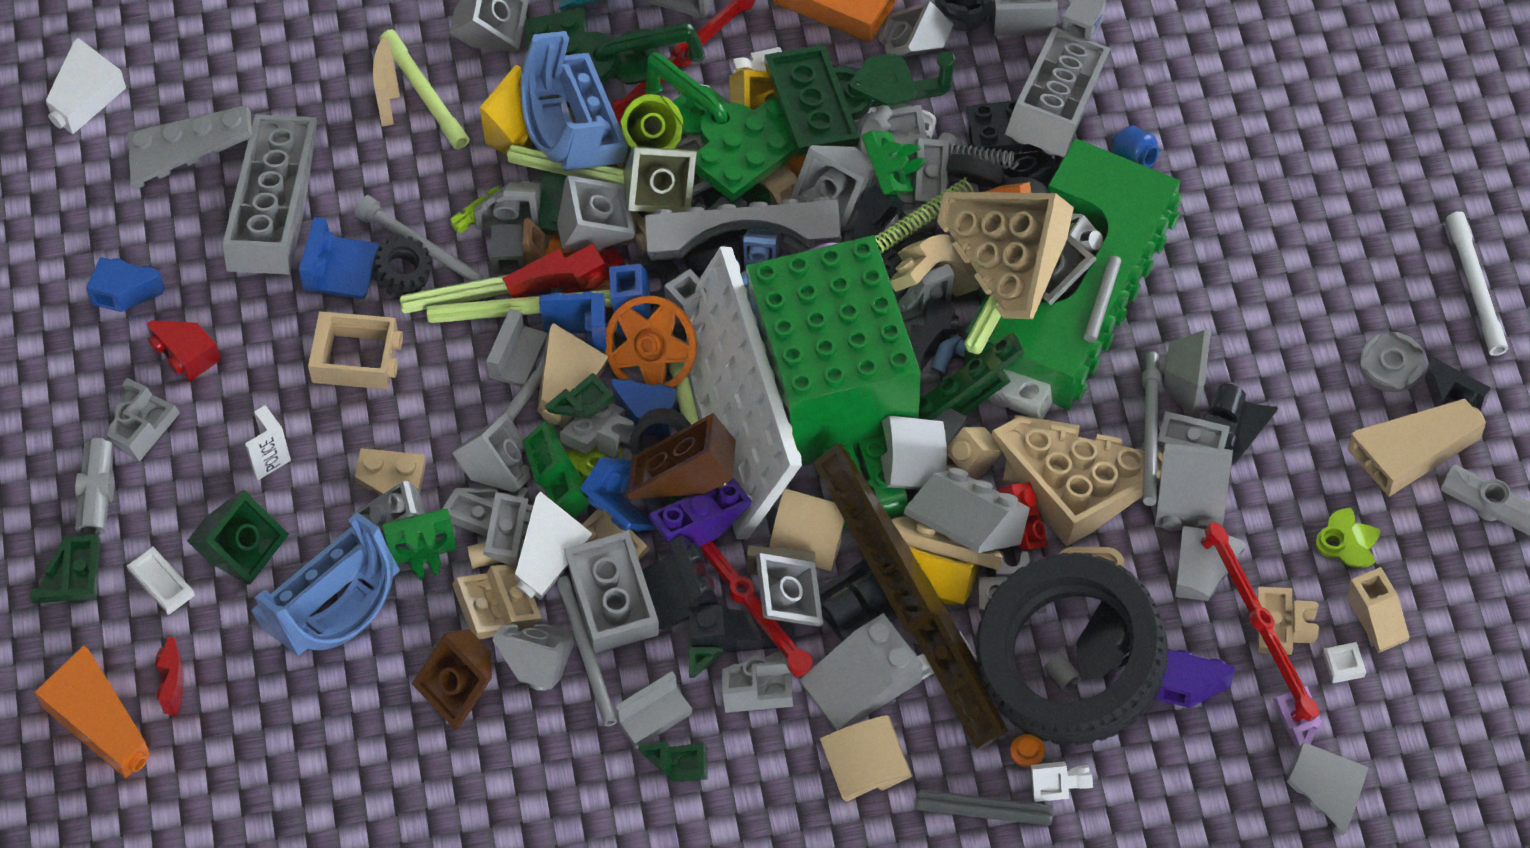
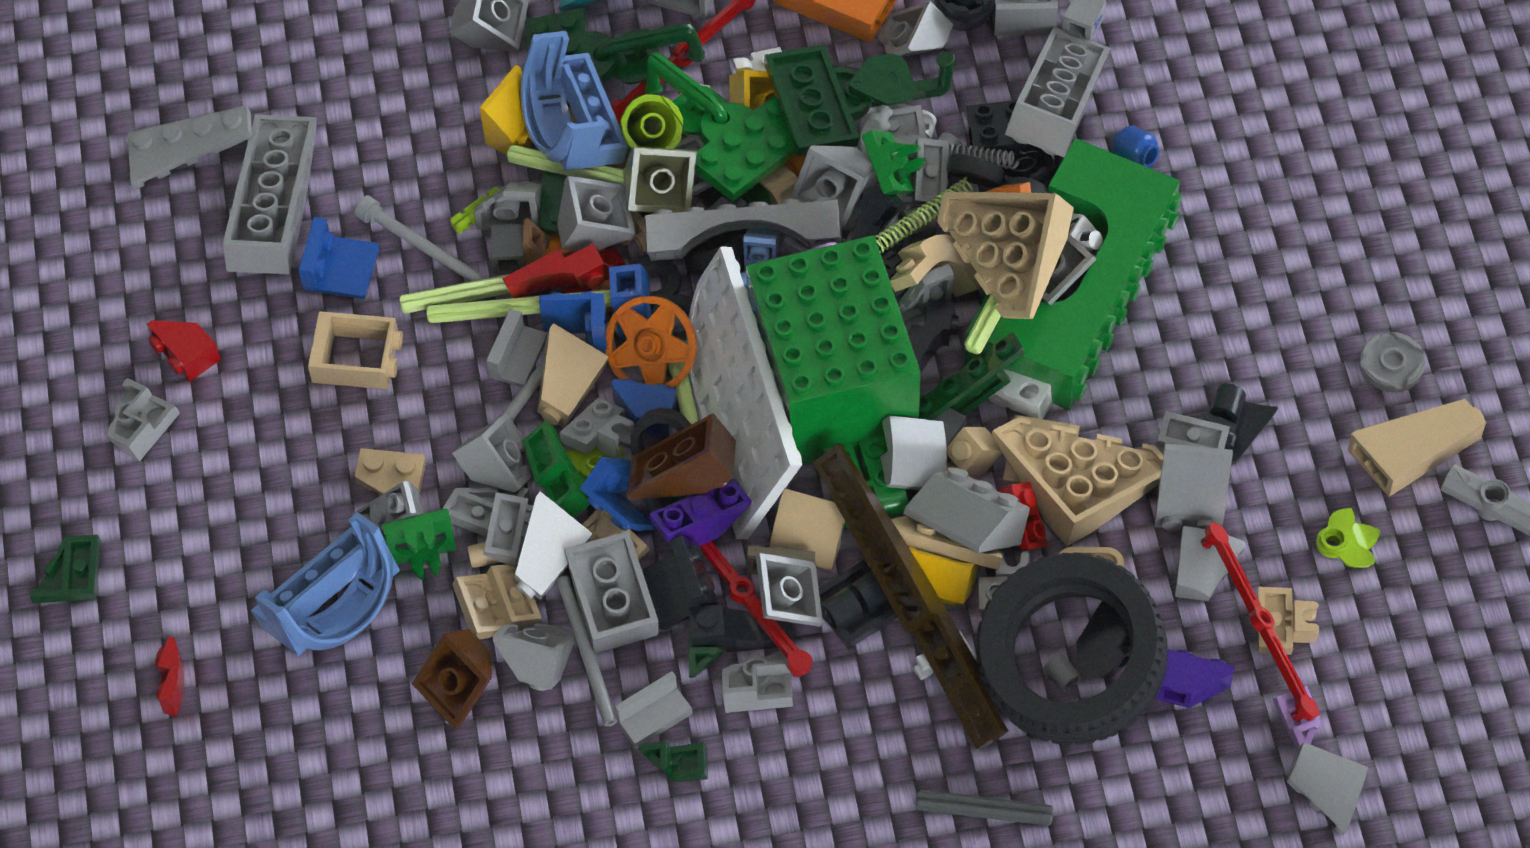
(82, 87): white slope -> none
(91, 710): orange slope -> none
(94, 487): light grey piece -> none
(123, 285): blue slope -> none
(160, 580): white tile -> none
(238, 537): dark green slope -> none
(269, 448): white panel -> none
(385, 81): tan slope -> none
(407, 250): black tyre -> none
(448, 124): yellowish green piece -> none
(583, 400): dark green slope -> none
(682, 292): light grey brick -> none
(862, 673): light grey slope -> none
(866, 757): tan slope -> none
(947, 350): medium blue arm -> none
(1027, 750): orange plate -> none
(1053, 780): white plate -> none
(1102, 299): light grey bar -> none
(1151, 383): light grey bar -> none
(1186, 370): light grey slope -> none
(1344, 662): white tile -> none
(1378, 609): tan slope -> none
(1447, 383): black slope -> none
(1490, 325): white piece -> none

